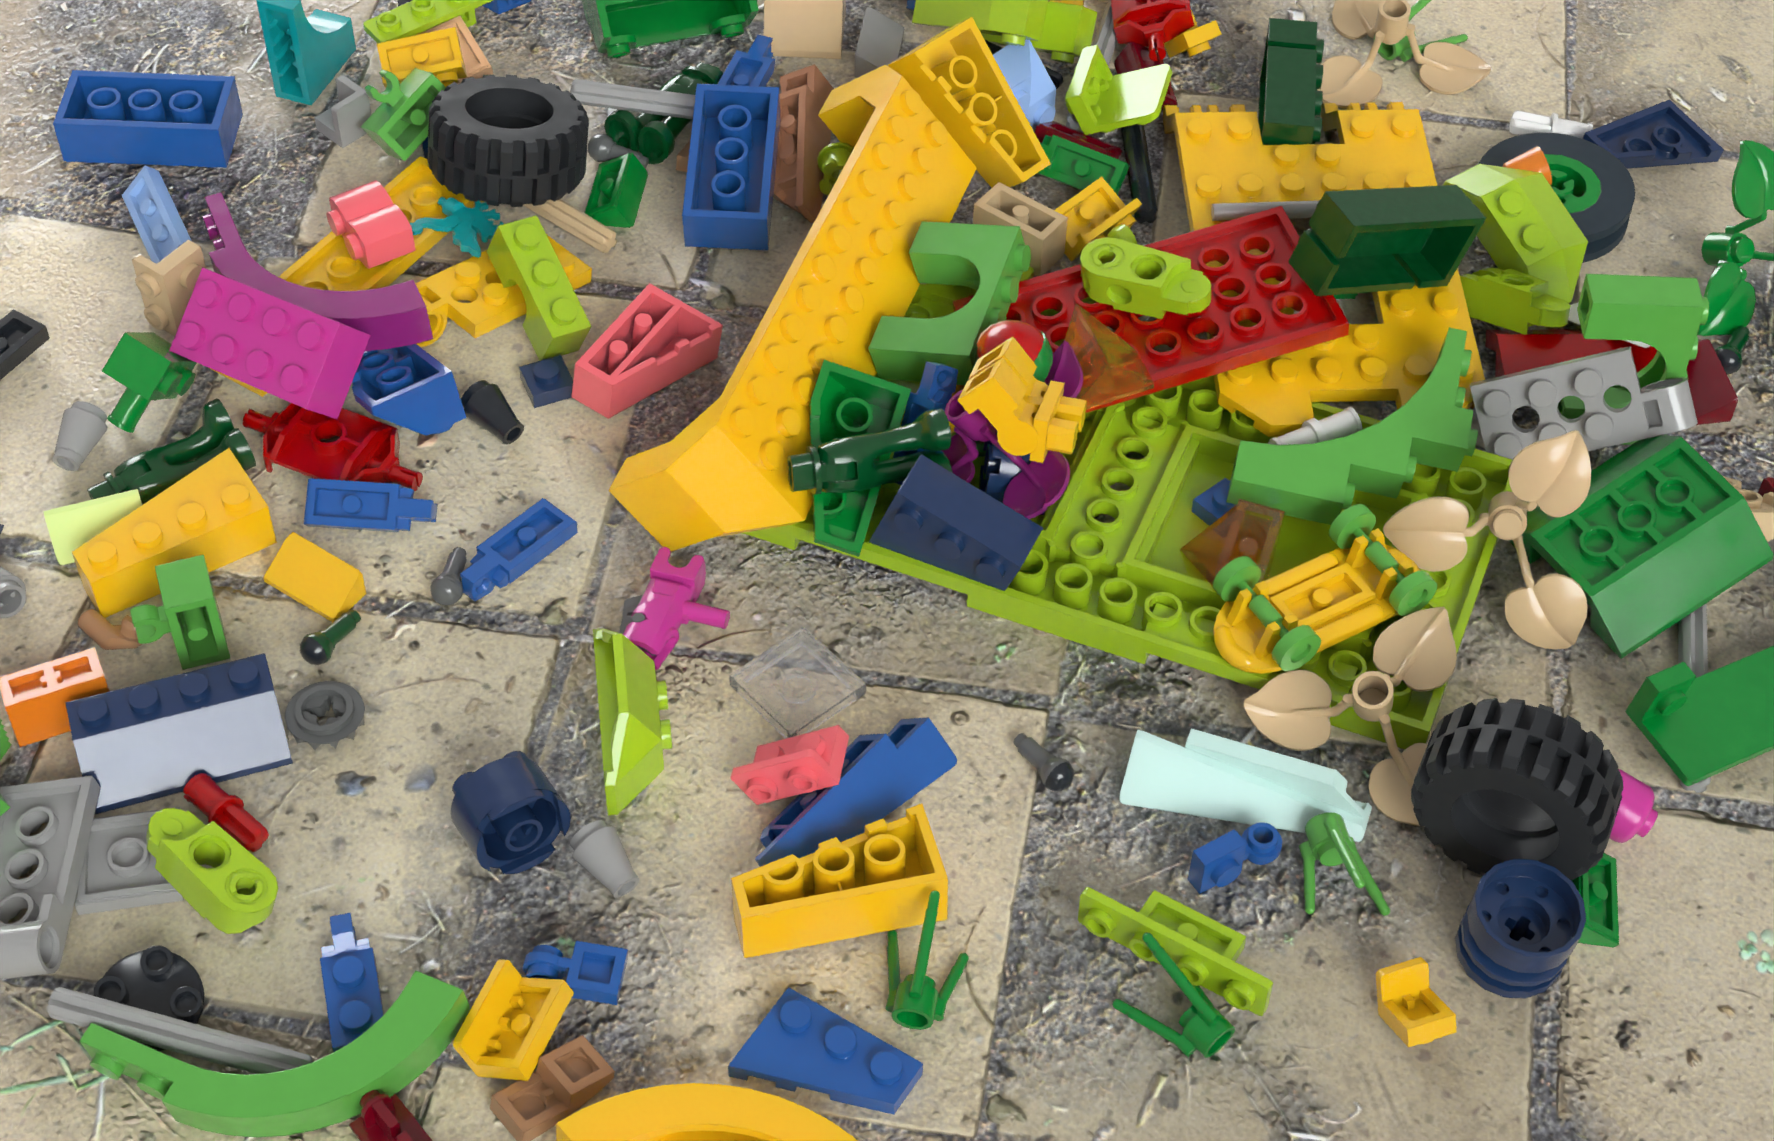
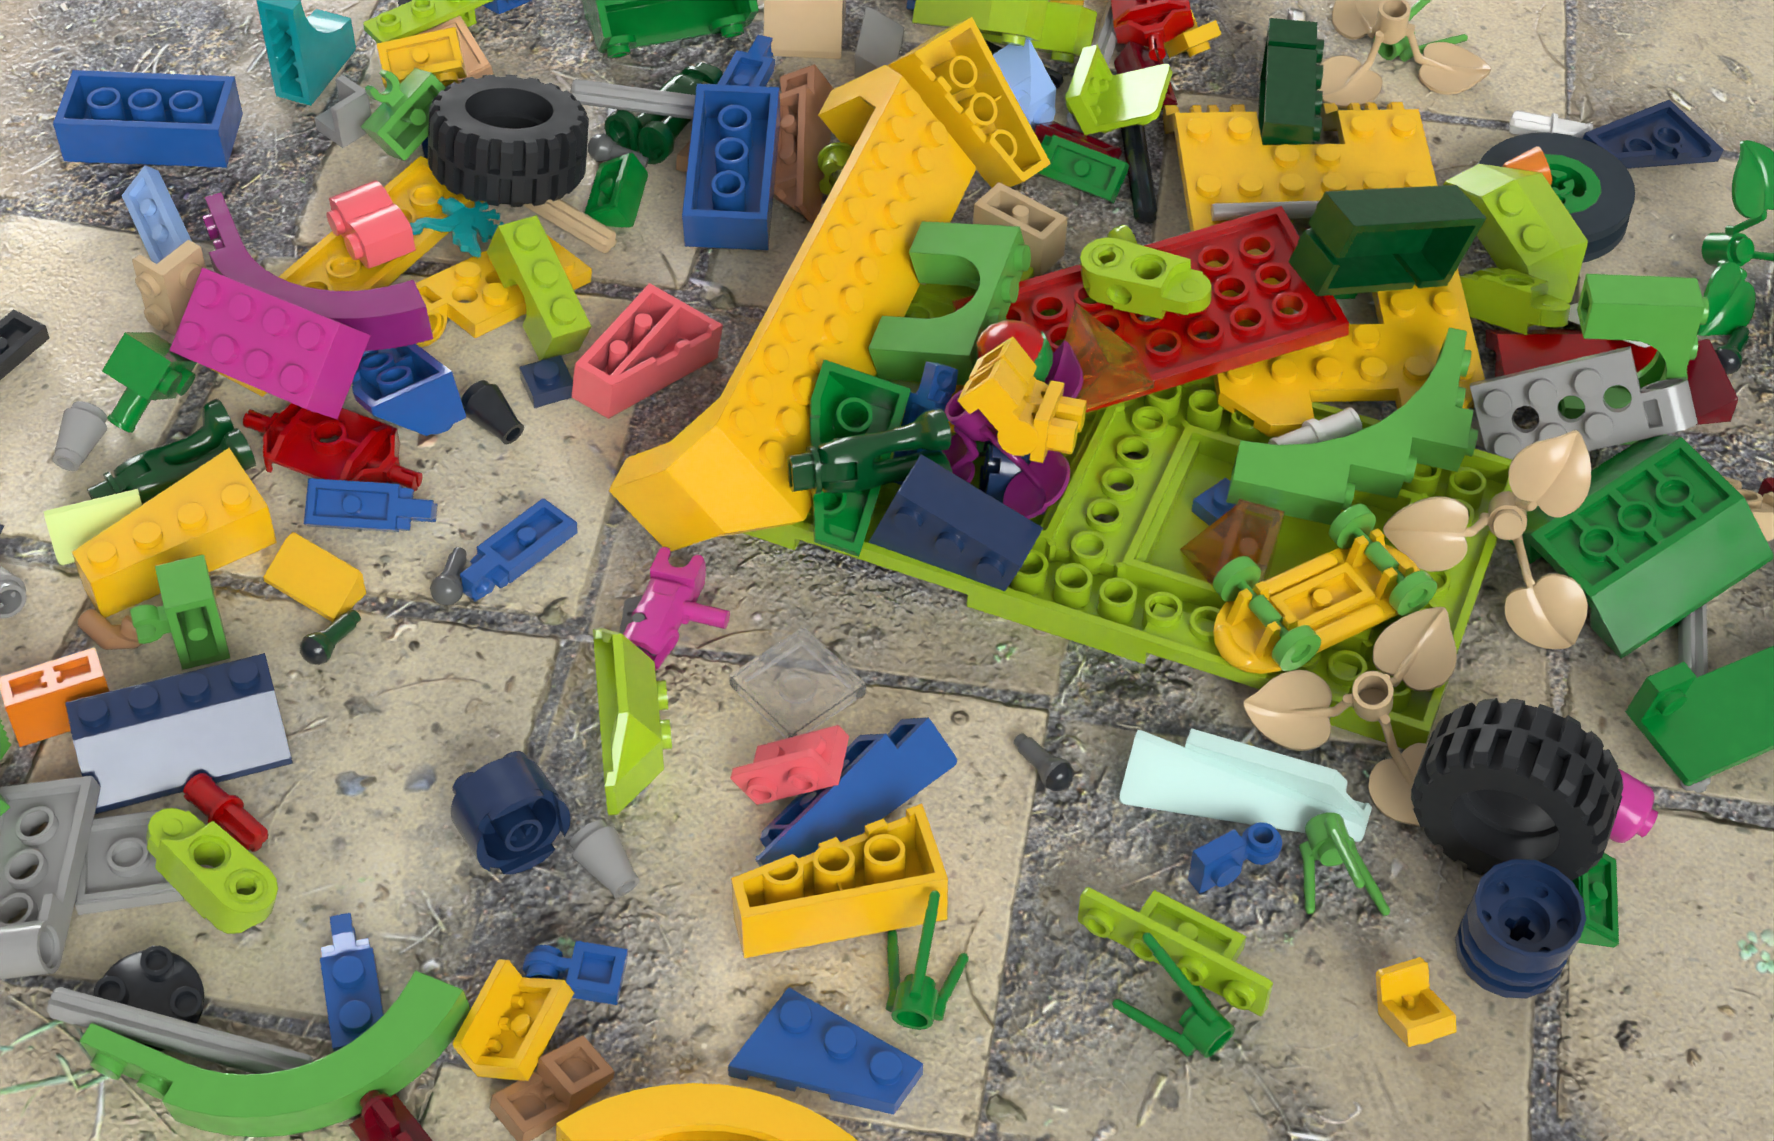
(314, 702): dark grey gear -> none
(1094, 215): yellow bracket -> none

